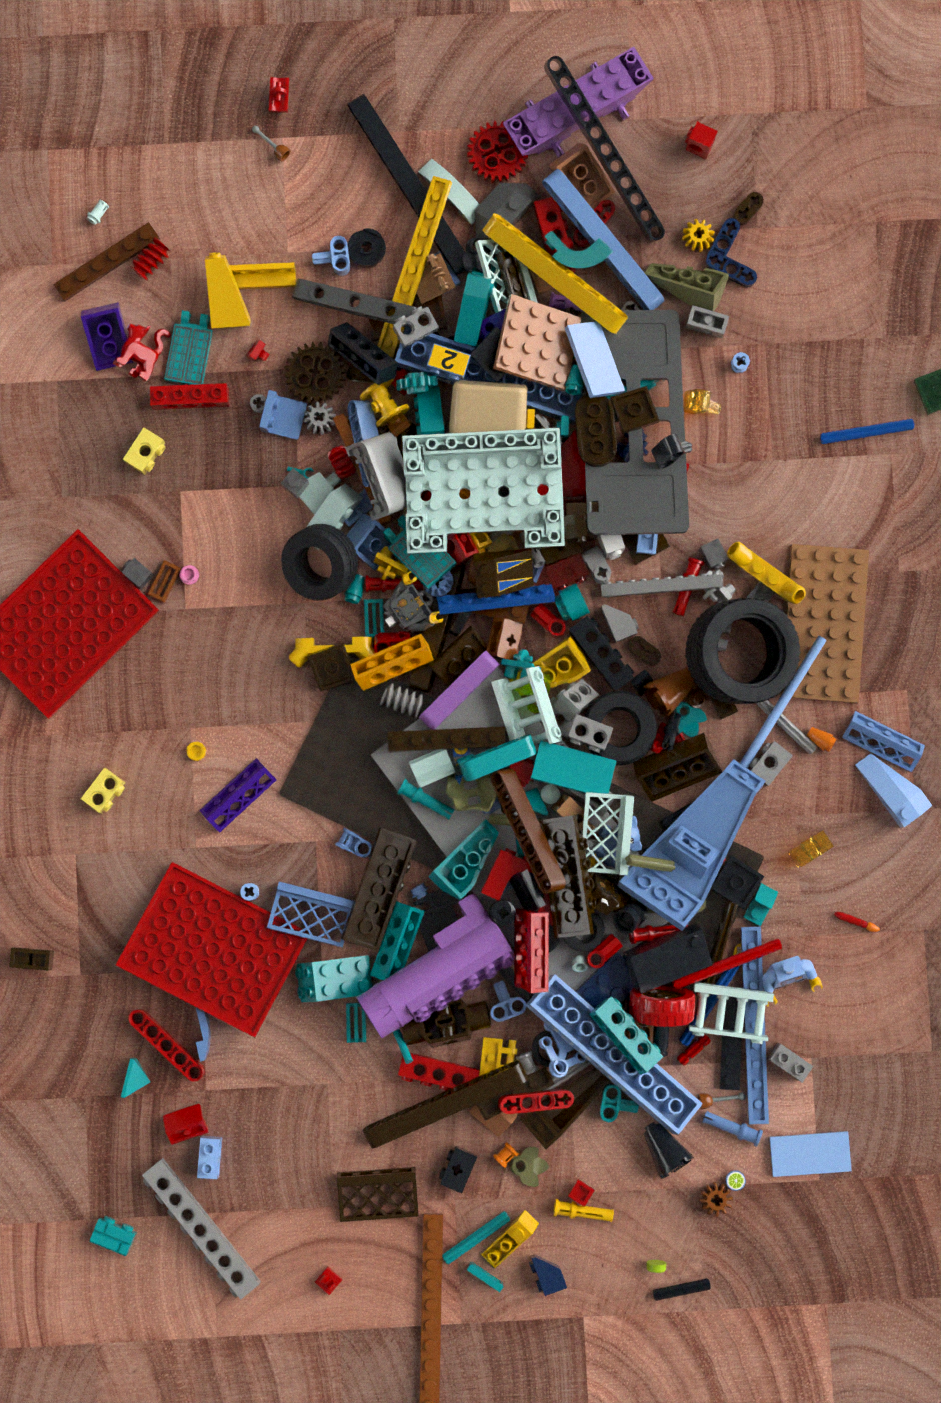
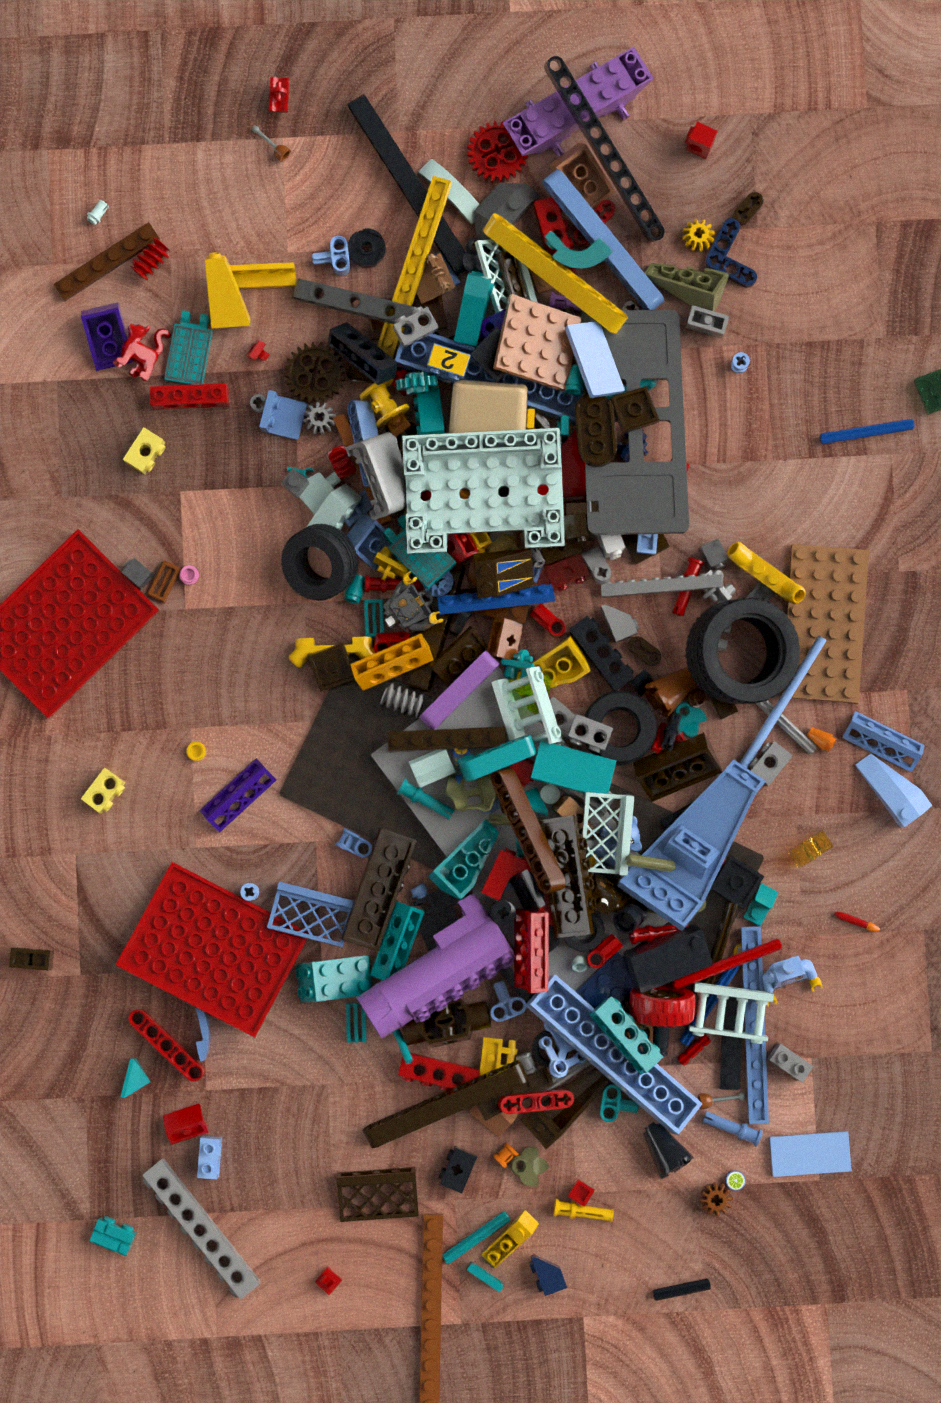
(571, 603): teal piece -> none
(575, 699): light grey brick -> none
(656, 1266): lime tile -> none
(669, 450): black beam -> none
(698, 401): clear yellow beam -> none

